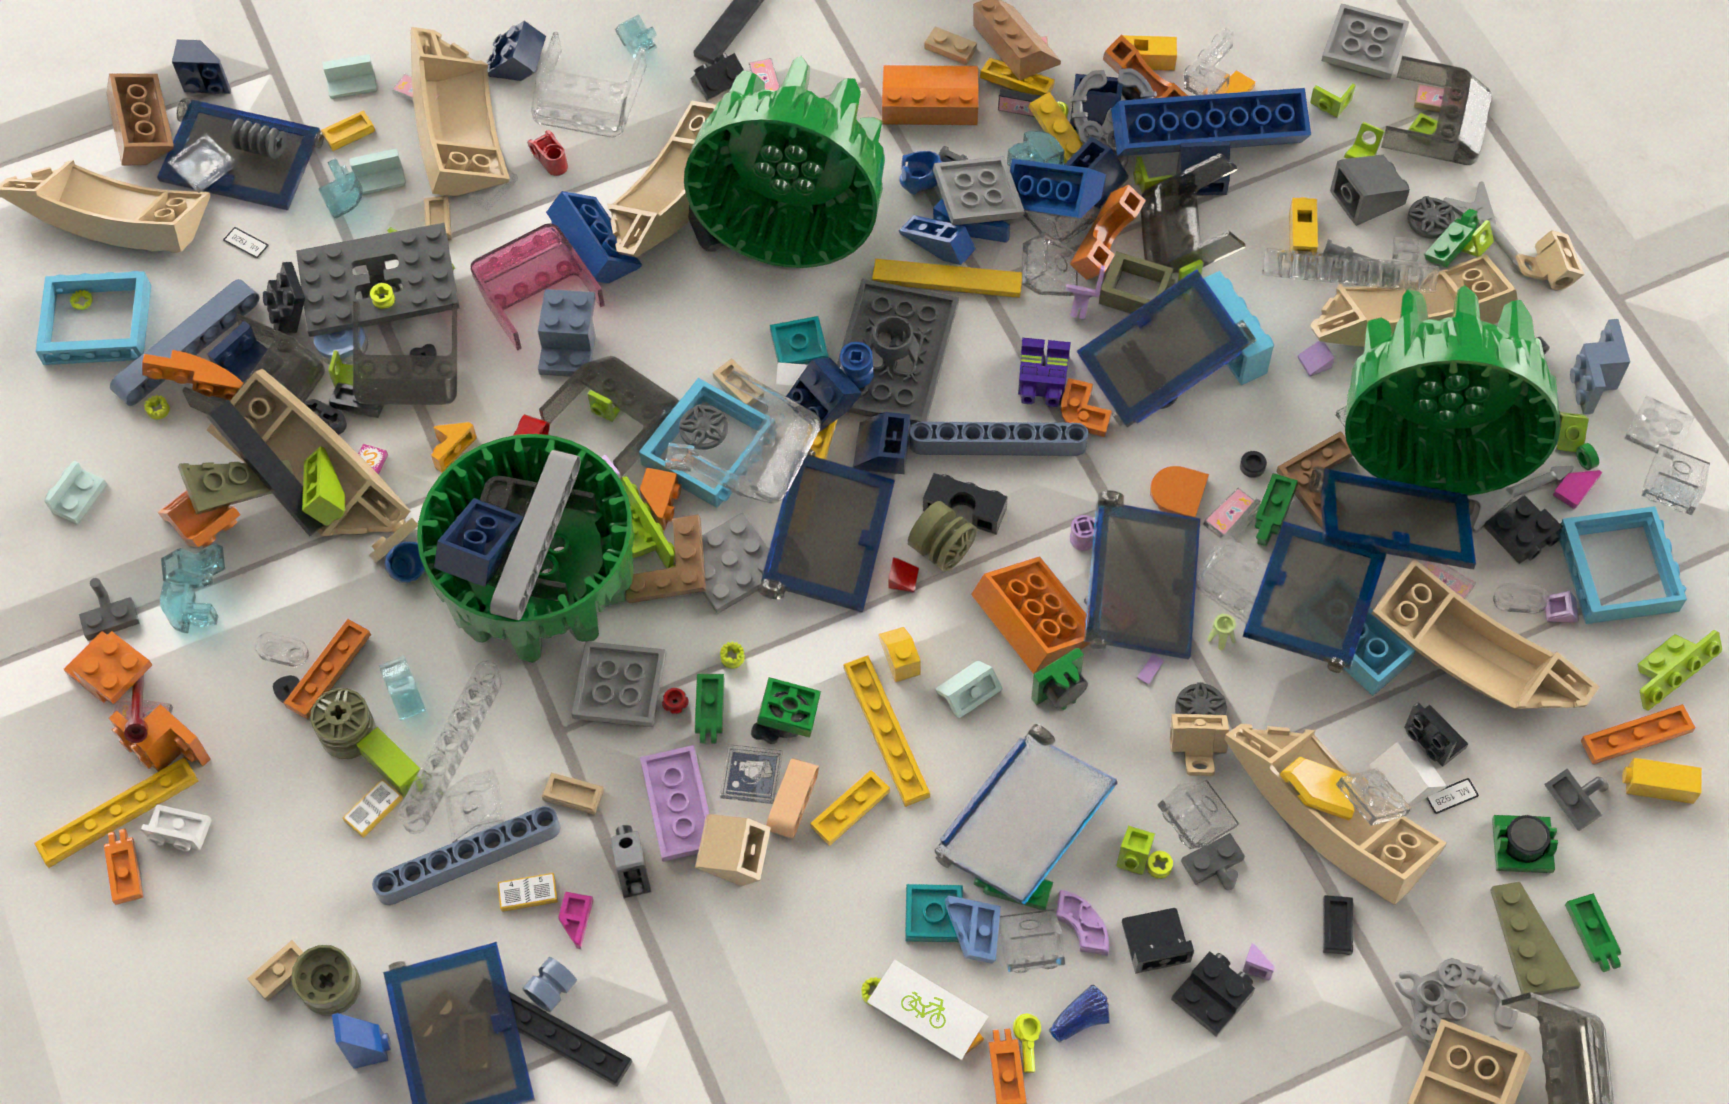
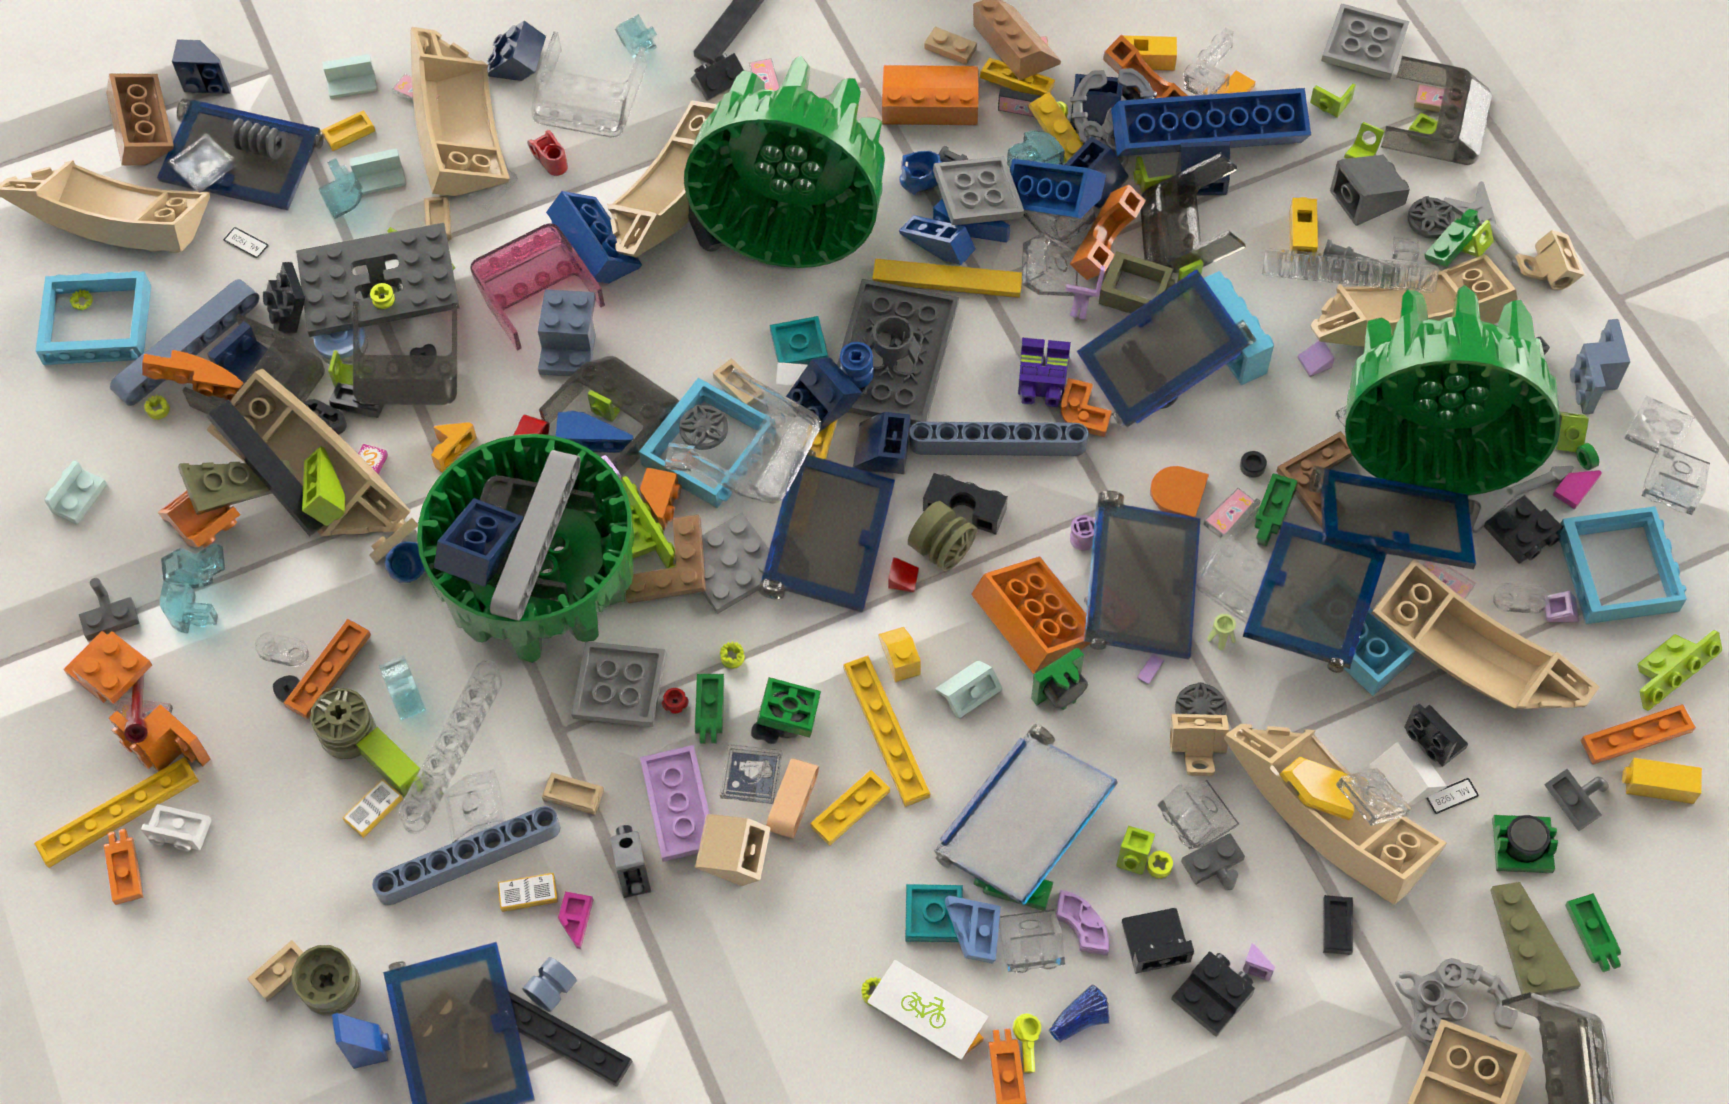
(591, 432): none -> blue slope

